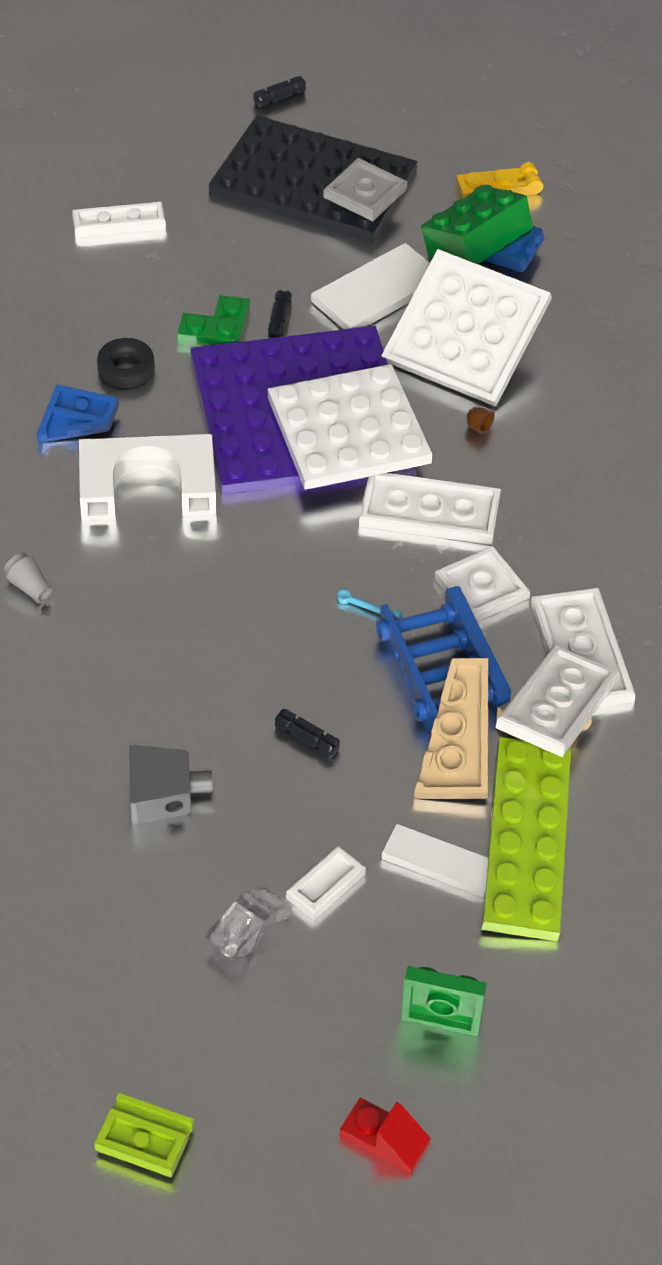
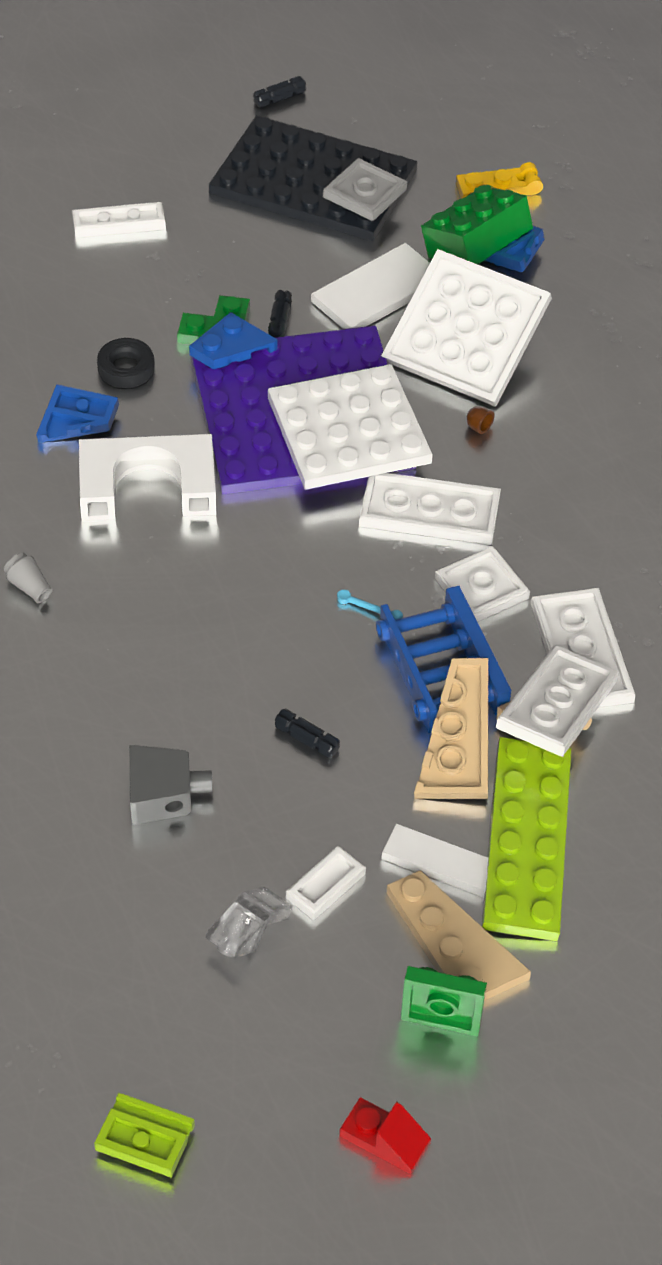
(230, 342): none -> blue wing
(453, 937): none -> tan wing

